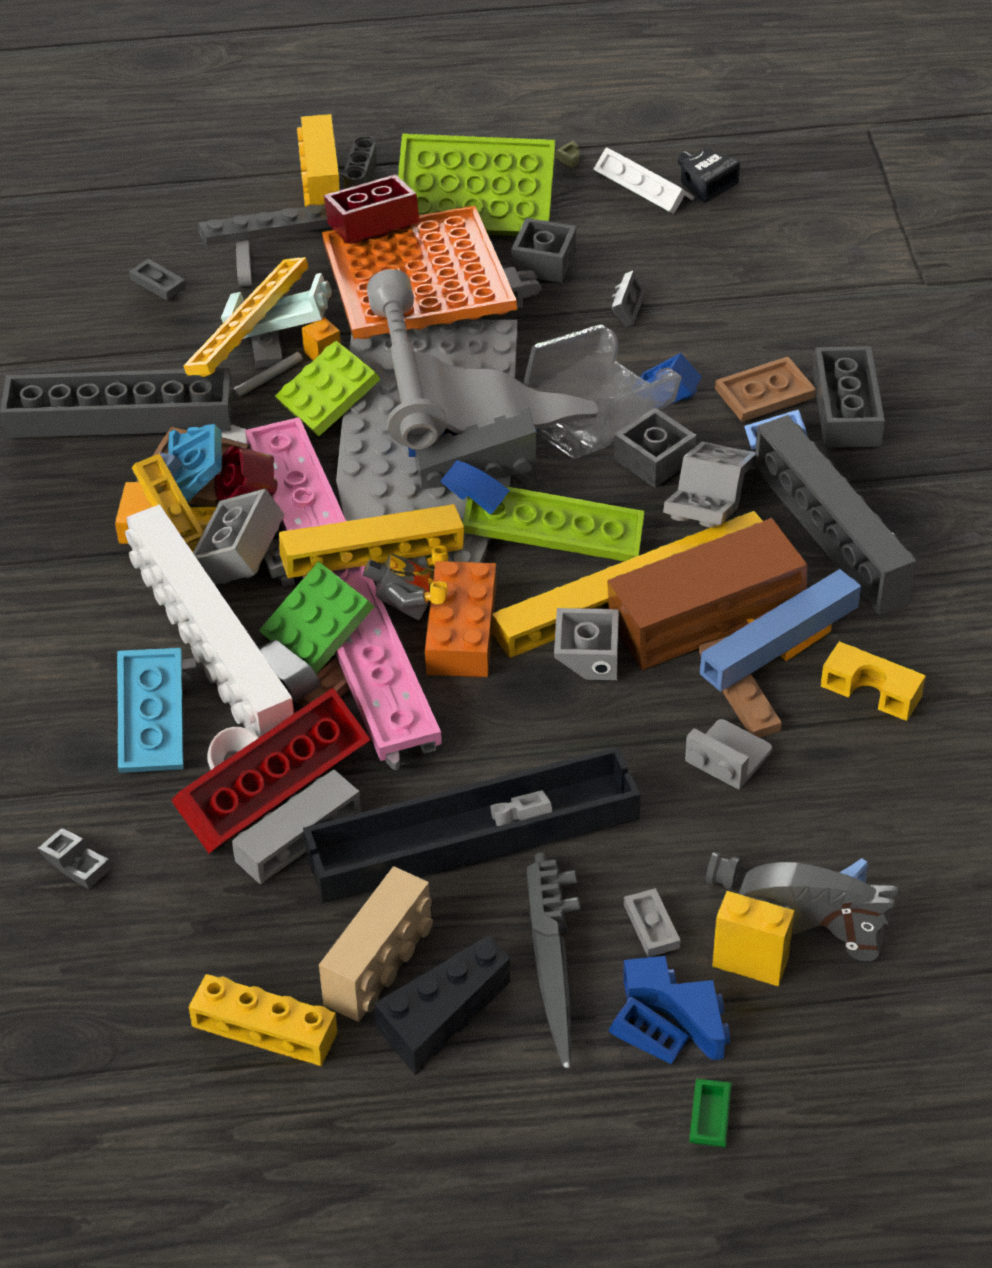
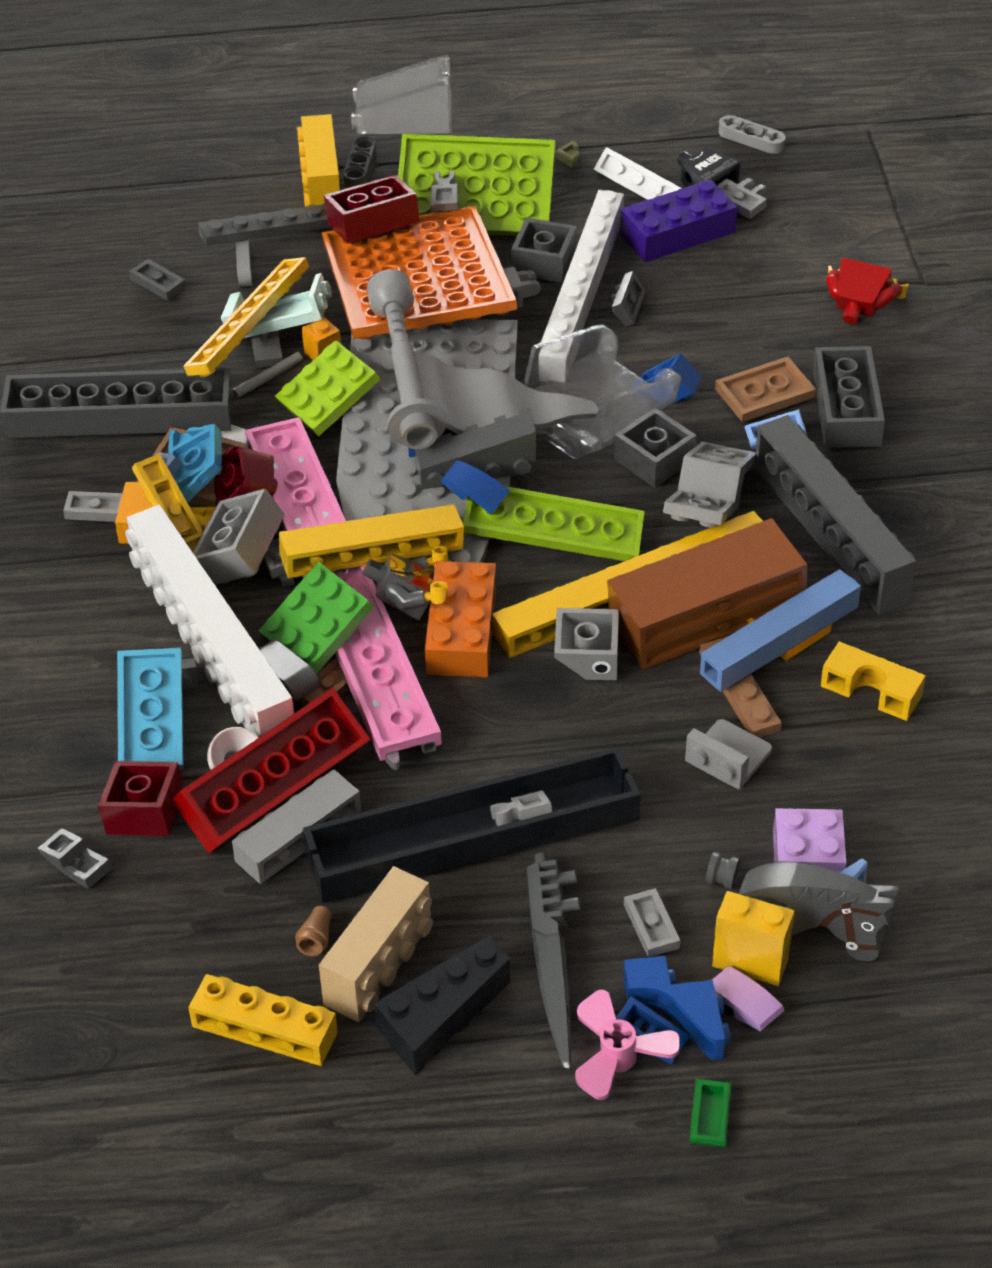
(92, 506): none -> light grey plate
(140, 798): none -> dark red brick
(314, 933): none -> medium nougat cone
(406, 100): none -> clear windscreen
(445, 193): none -> light grey plate
(586, 266): none -> white brick
(599, 1071): none -> bright pink piece
(678, 220): none -> dark purple brick
(737, 130): none -> light grey beam
(747, 998): none -> lavender slope
(748, 200): none -> light grey hinge
(810, 837): none -> lavender brick
(862, 288): none -> red torso

